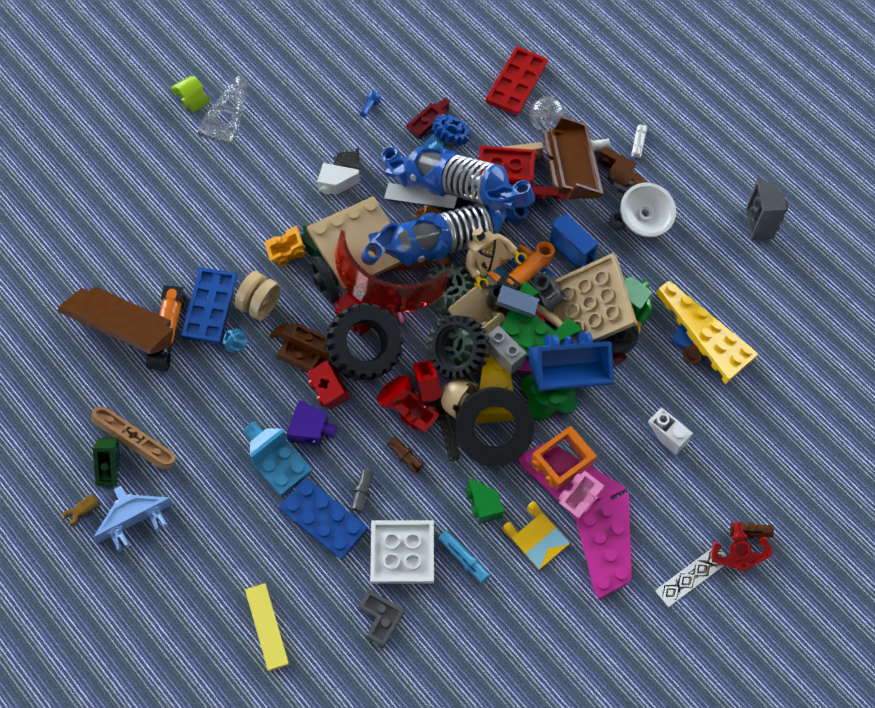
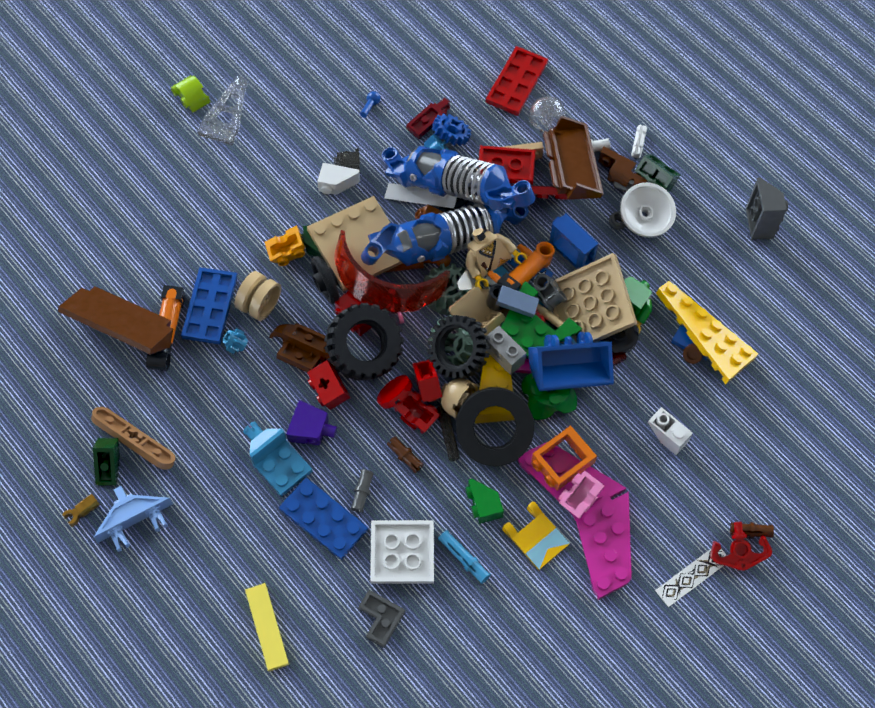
(466, 281): none -> white sticker
(657, 172): none -> brick

